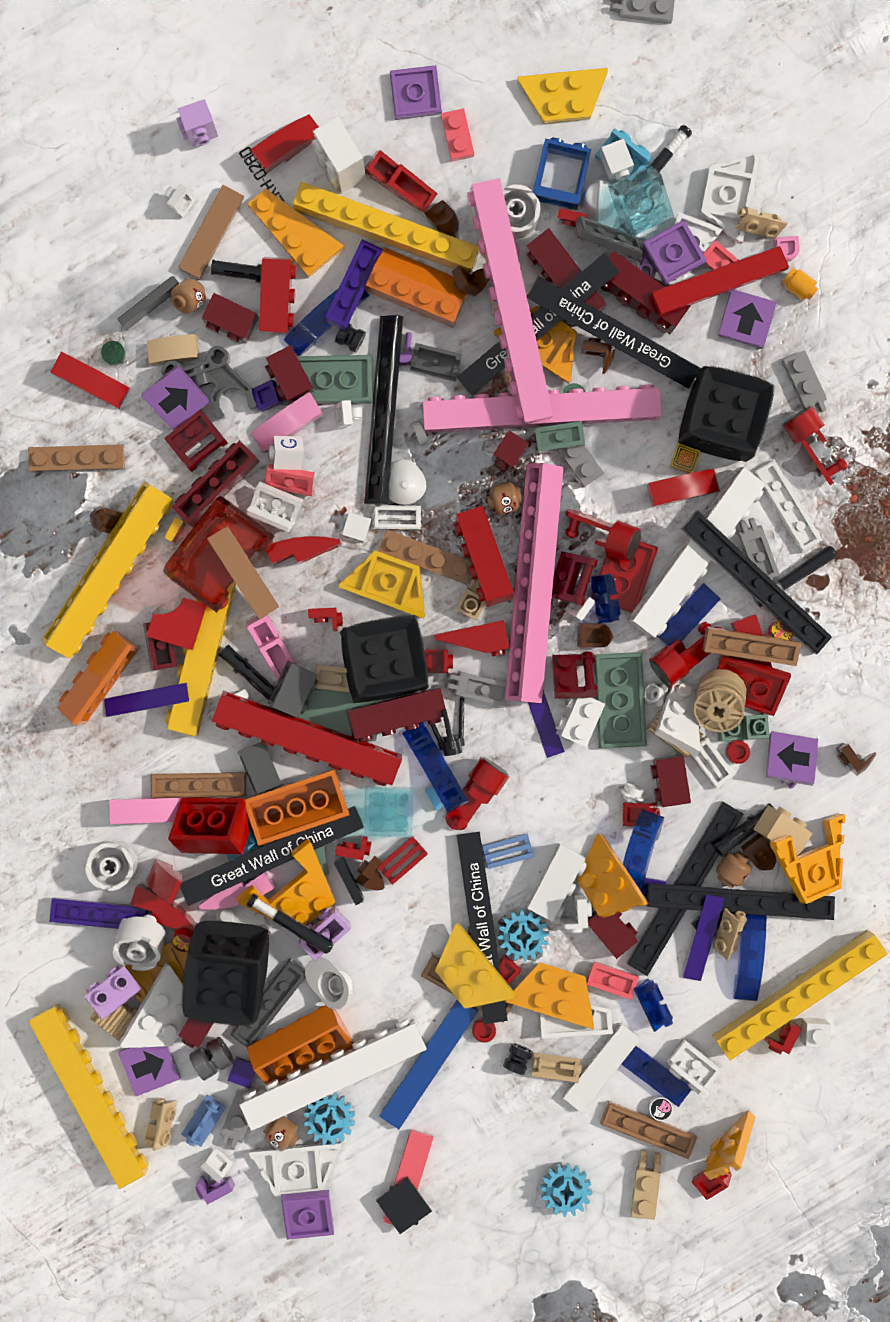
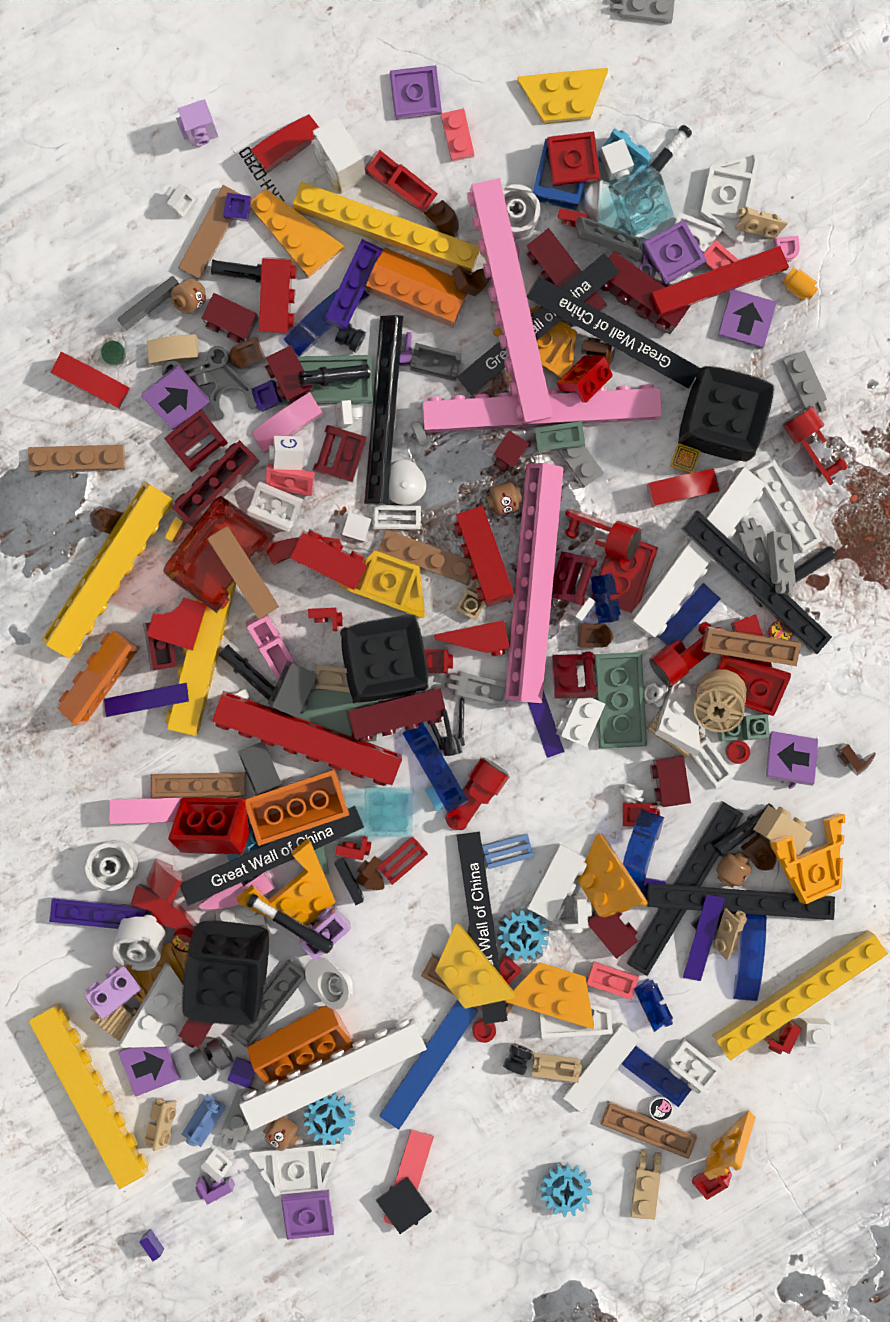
(151, 1245): none -> dark purple tile
(237, 207): none -> dark purple tile
(246, 354): none -> reddish brown plate
(325, 376): none -> black pin
(329, 558): none -> red brick
(347, 455): none -> dark red plate
(573, 158): none -> red tile
(586, 377): none -> red bracket
(781, 562): none -> light grey hinge

